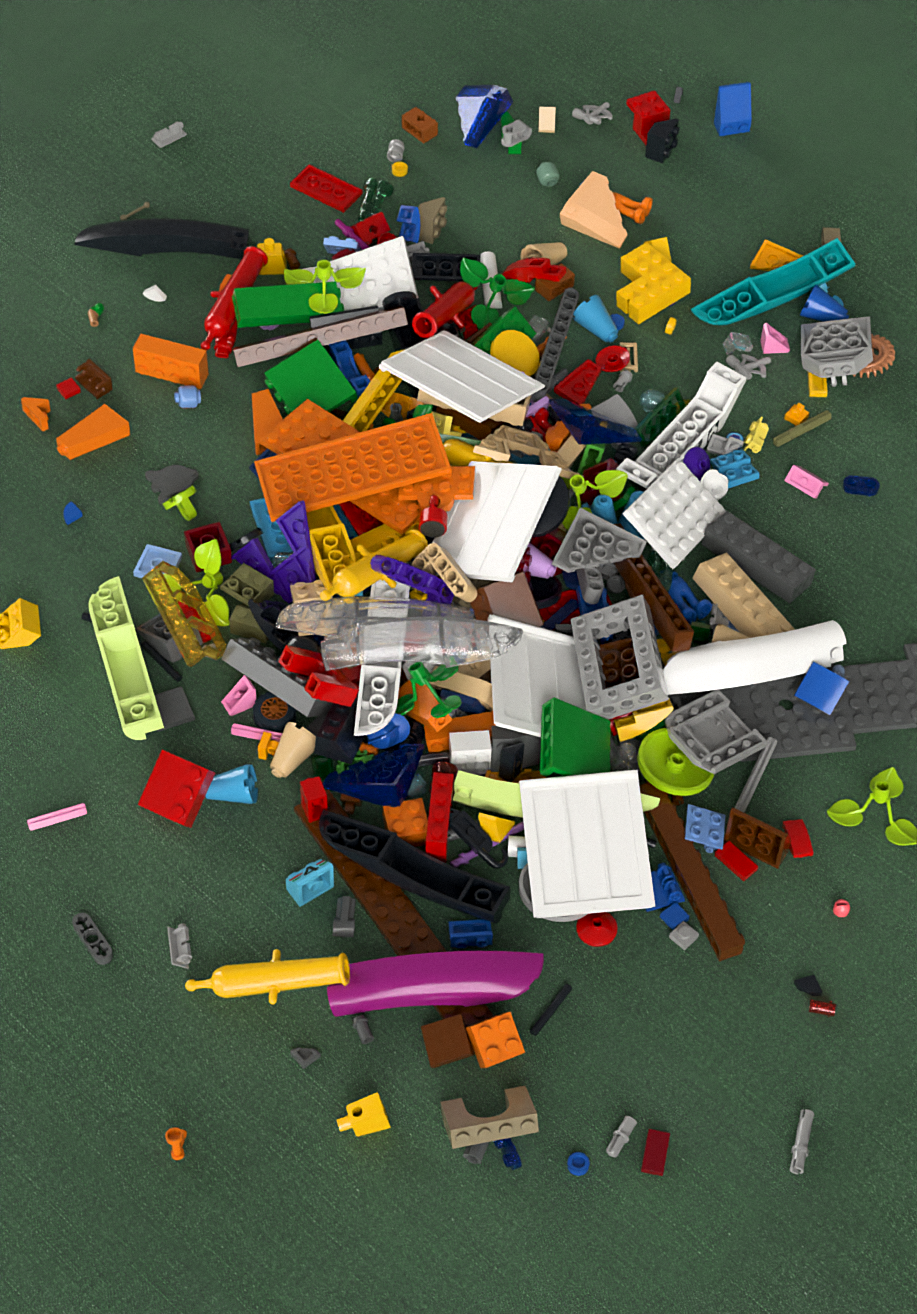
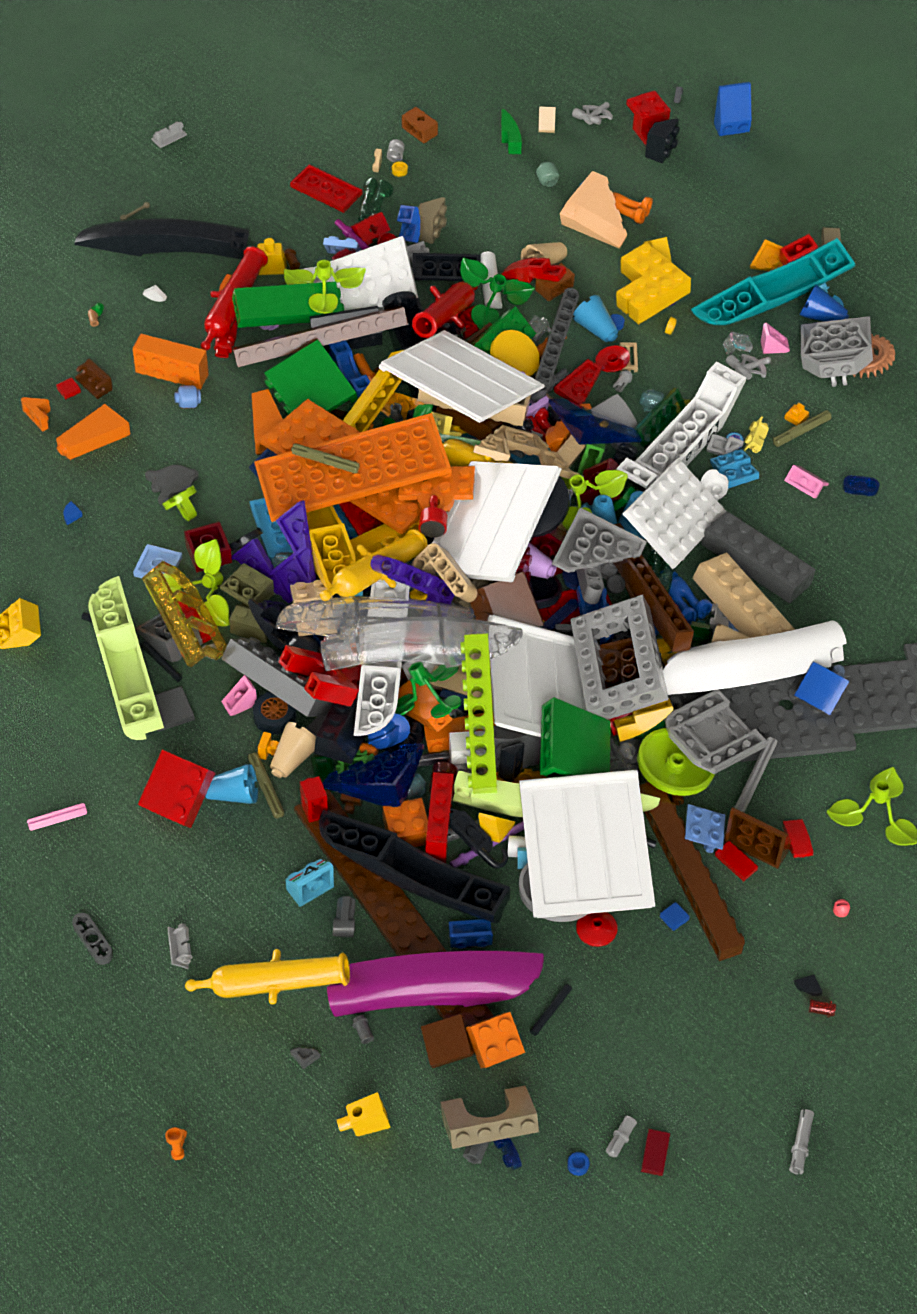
(253, 732): bright pink axle -> none
(266, 785): none -> olive axle
(325, 458): none -> olive axle
(378, 160): none -> tan tile
(479, 644): none -> lime brick
(480, 110): clear blue slope -> none
(515, 133): light grey piece -> none
(665, 888): blue hinge -> none
(683, 935): light grey plate -> none
(697, 461): dark purple dish -> none
(797, 249): none -> red brick
(817, 386): yellow tile -> none

